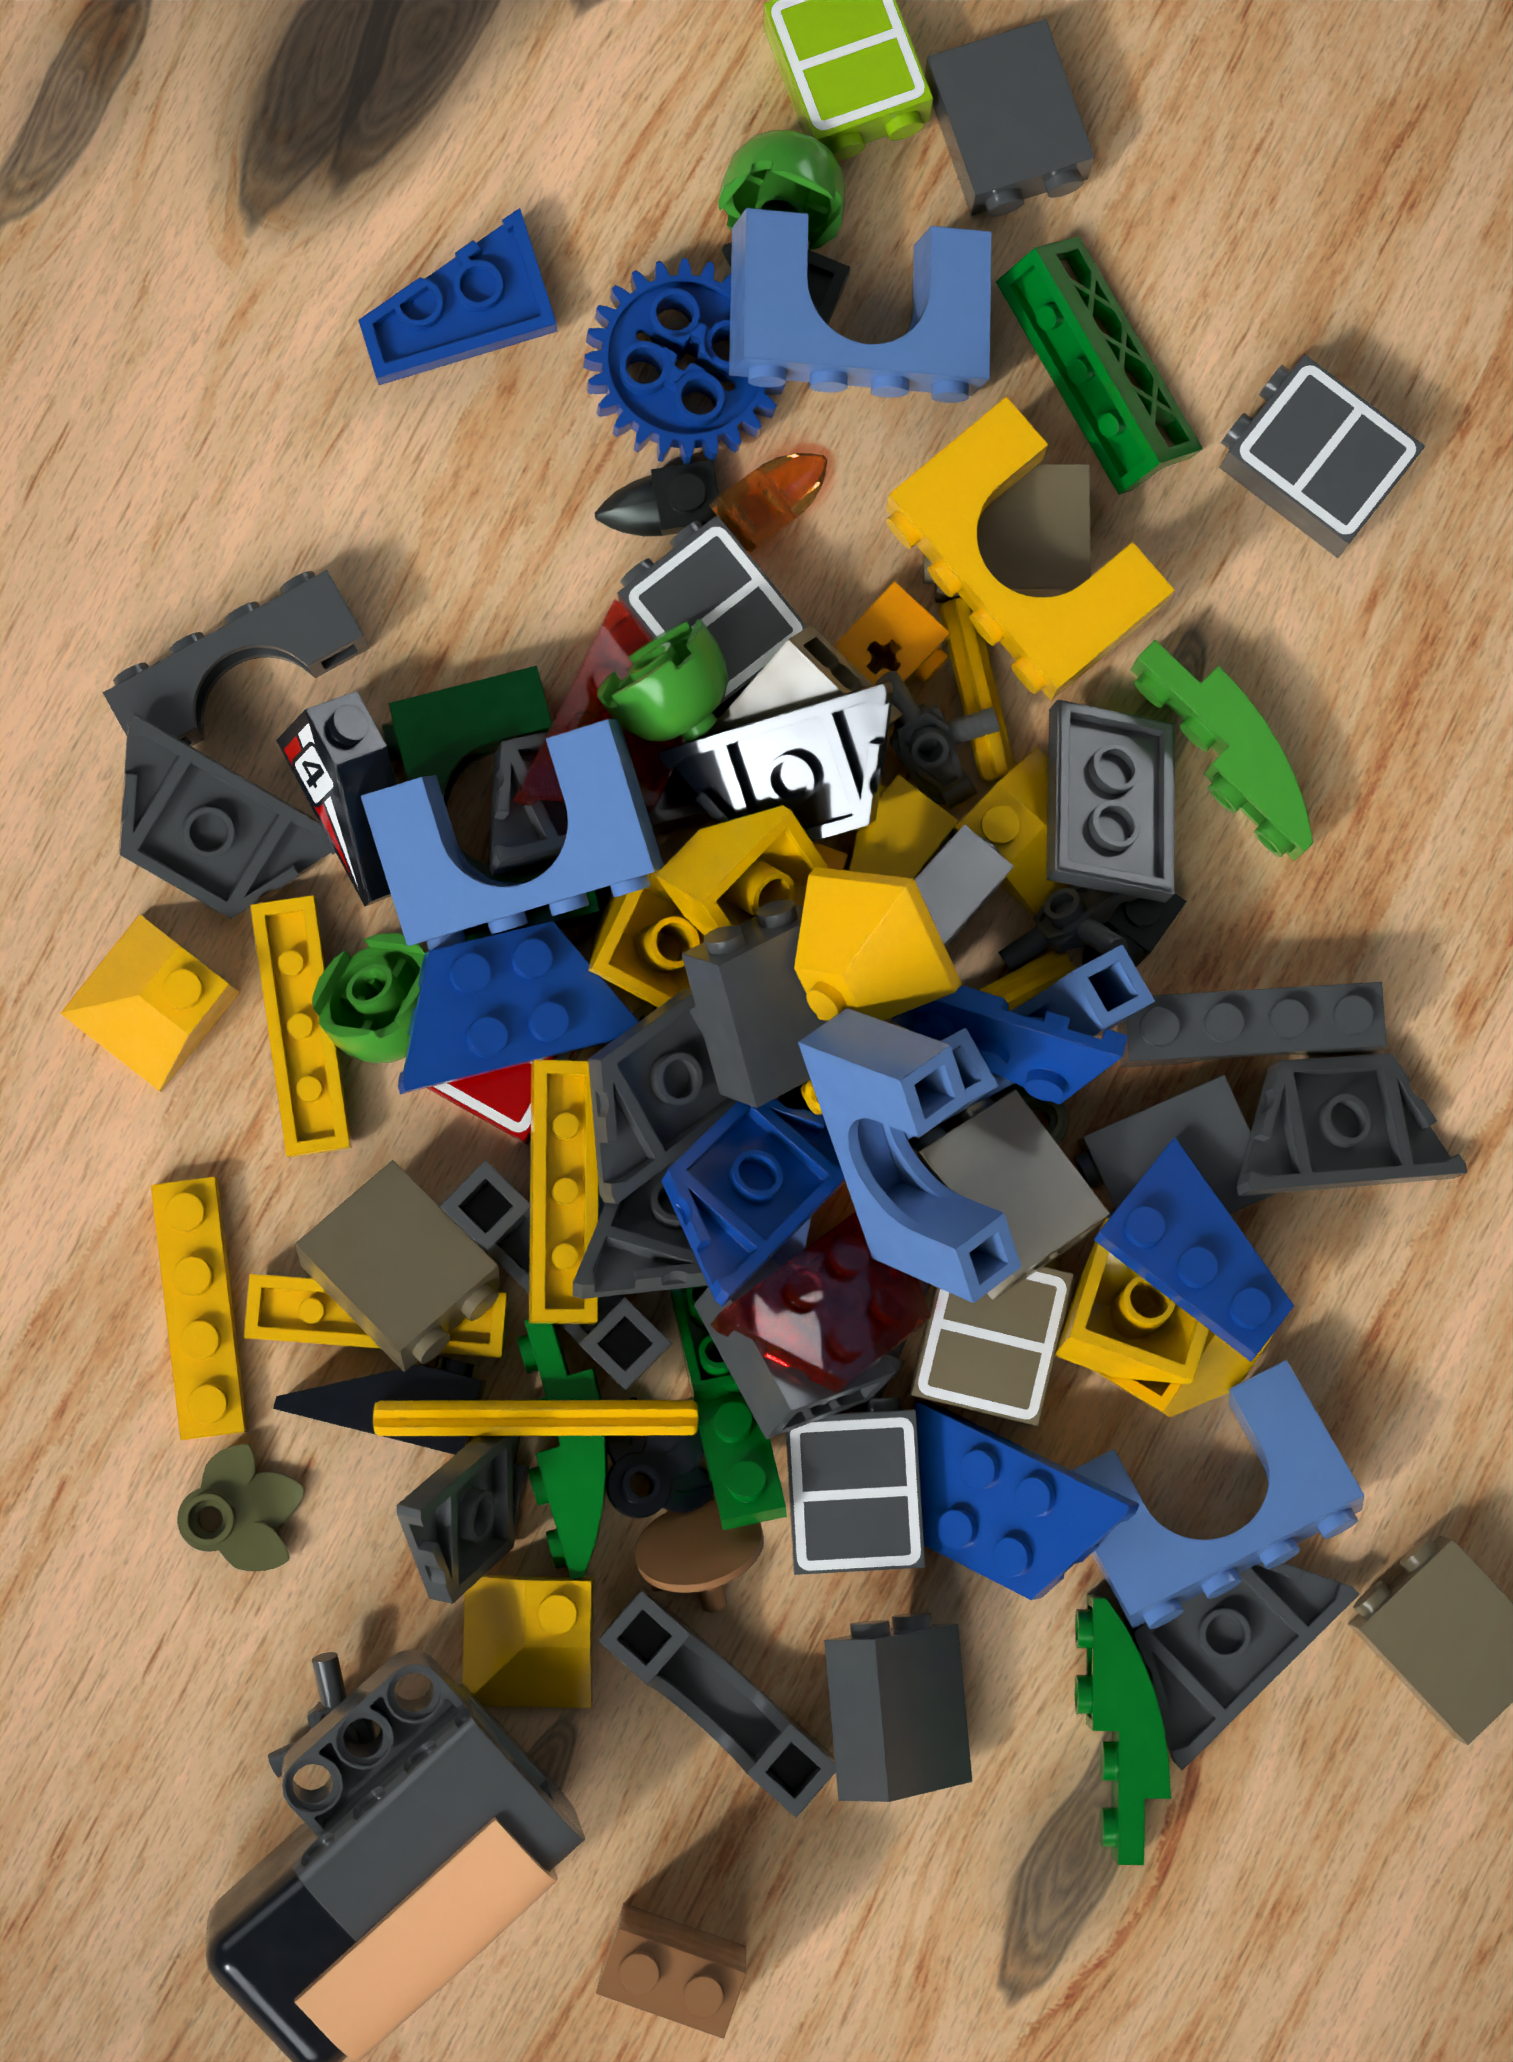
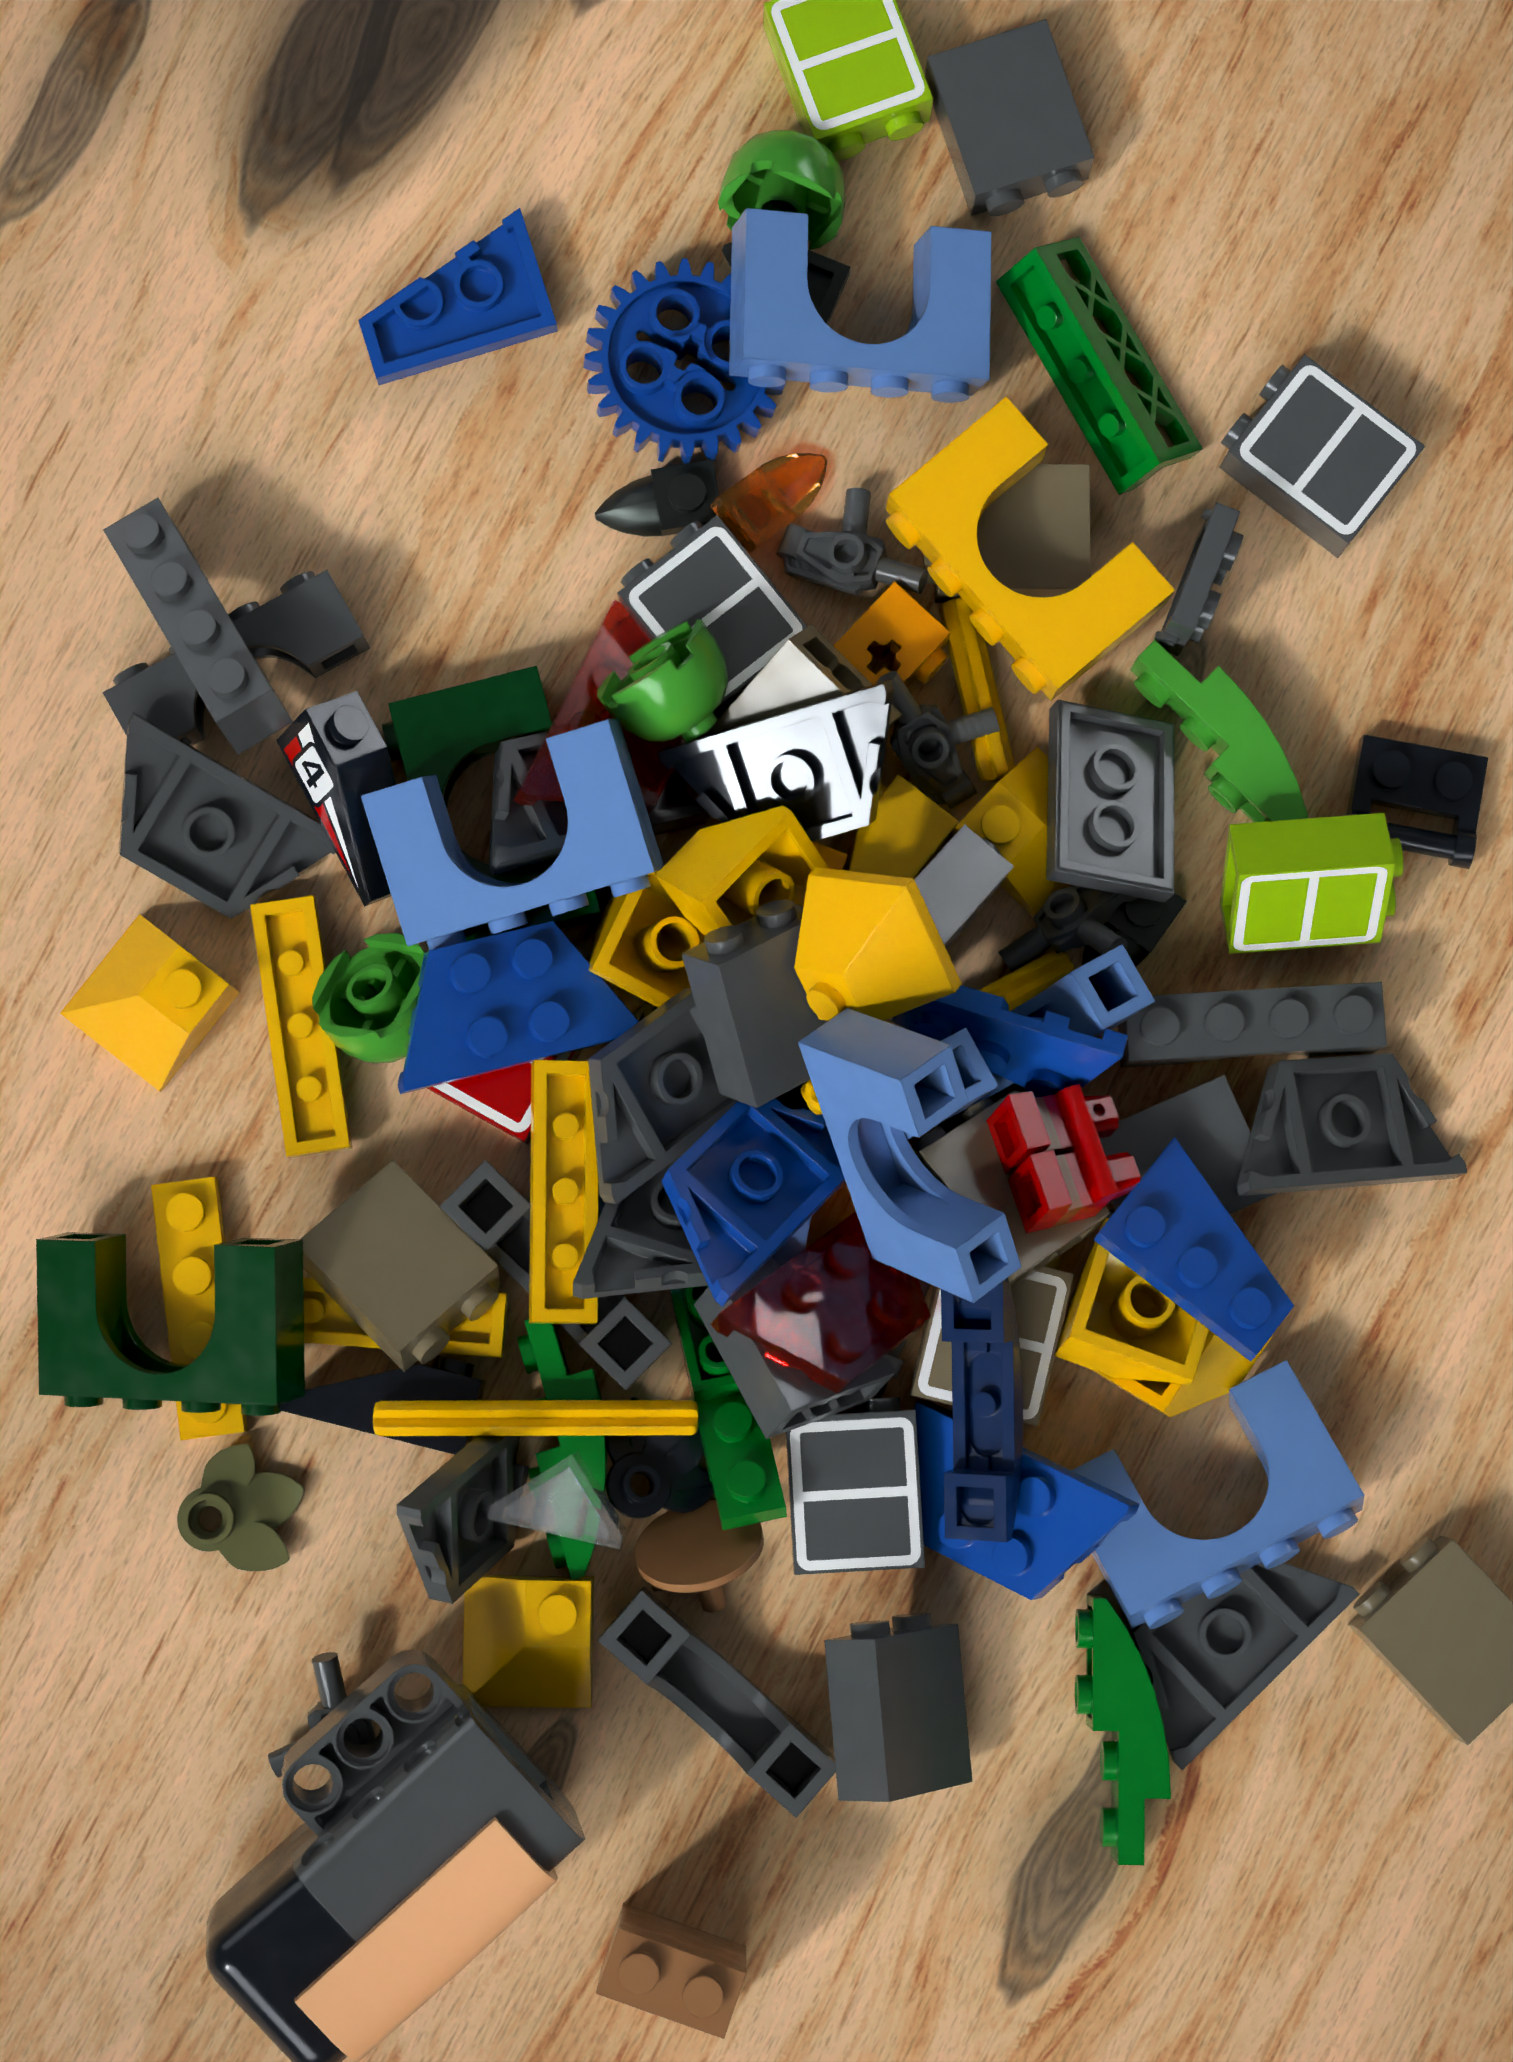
(95, 1353): none -> dark green arch
(197, 626): none -> dark grey arch
(563, 1503): none -> clear slope
(847, 558): none -> dark grey piece
(986, 1415): none -> dark blue slope
(1059, 1155): none -> red hips
(1208, 564): none -> dark grey plate
(1308, 882): none -> lime brick
(1426, 783): none -> black plate

